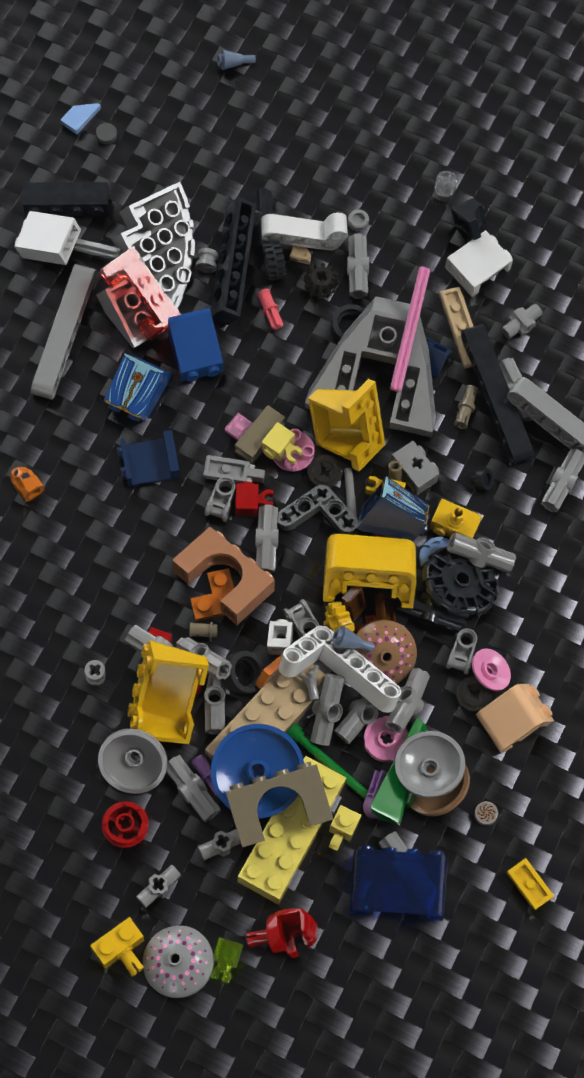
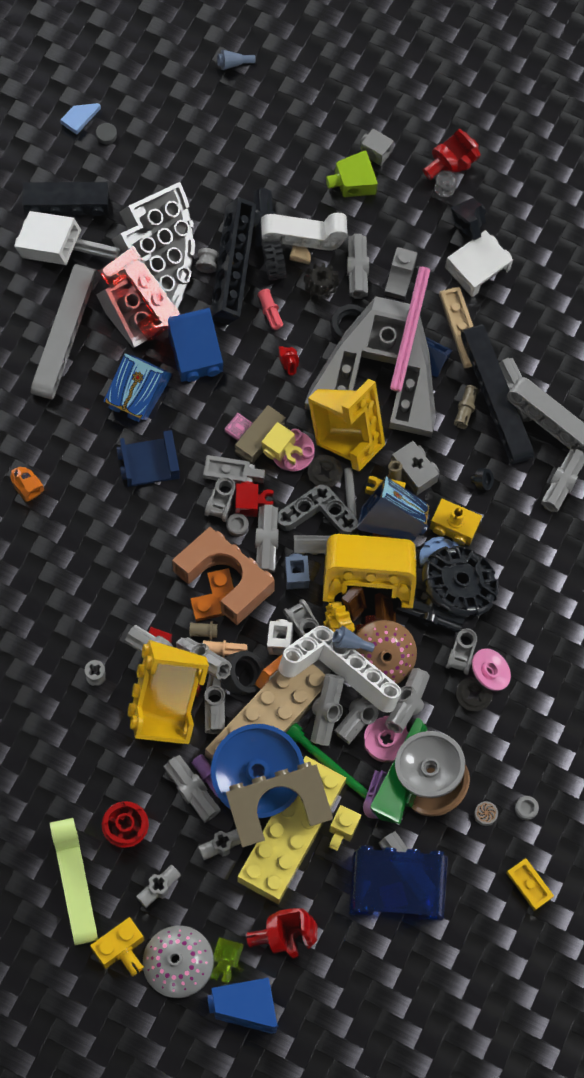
(74, 881): none -> yellowish green beam
(128, 771): light grey dish -> none
(225, 649): none -> light nougat axle
(237, 525): none -> light grey tile
(245, 1005): none -> blue slope
(289, 359): none -> red piece
(297, 580): none -> sand blue brick
(310, 544): none -> light grey piece
(311, 683): light grey bar -> none
(354, 176): none -> lime torso
(358, 220): light grey tile -> none
(377, 146): none -> light grey brick
(400, 273): none -> light grey arch
(453, 155): none -> red piece
(481, 552): light grey piece -> none
(514, 716): light nougat piece -> none
(521, 321): light grey axle -> none
(526, 808): none -> light grey tile

